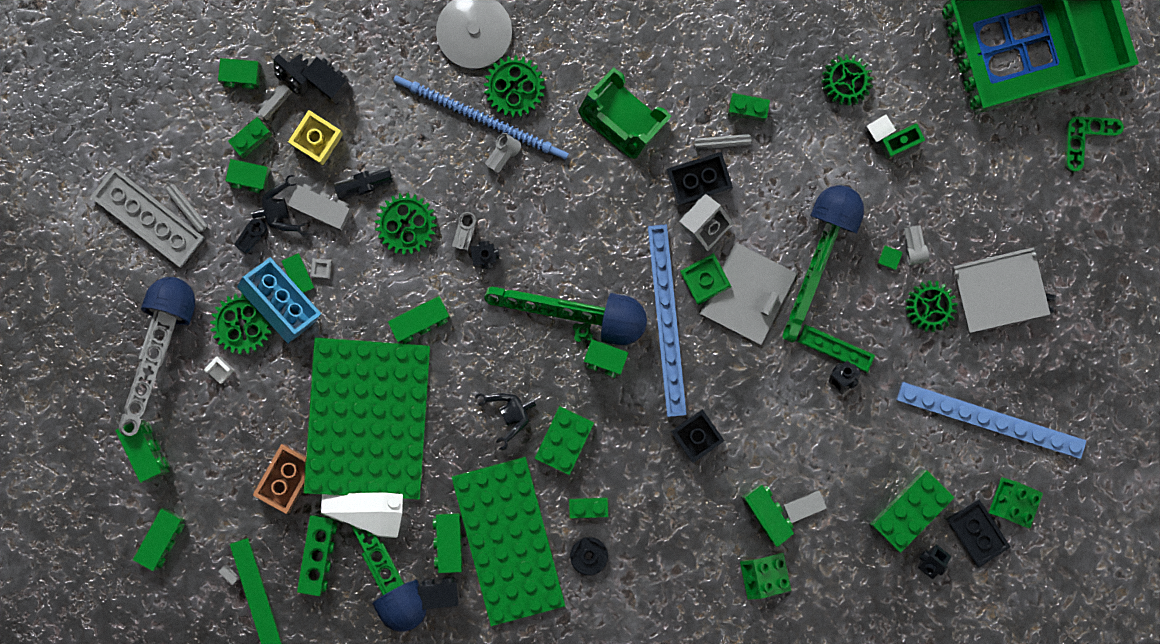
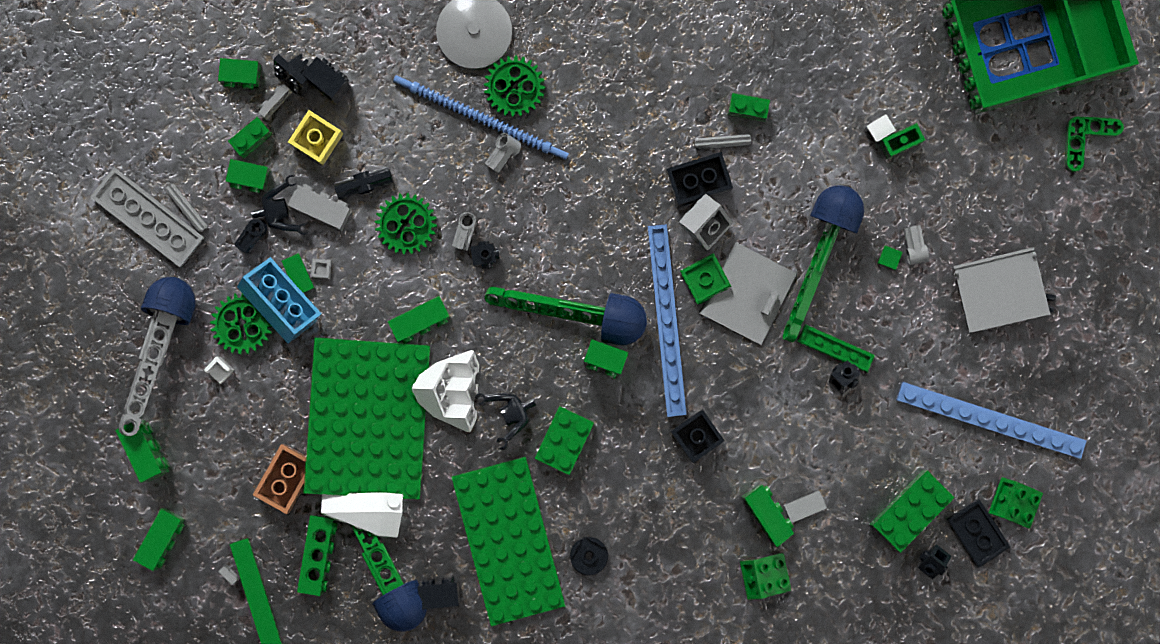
(448, 543): green brick -> none
(450, 389): none -> white brick
(580, 336): green plate -> none
(588, 507): green plate -> none
(621, 115): green windscreen -> none
(831, 86): green gear -> none
(938, 309): green gear -> none

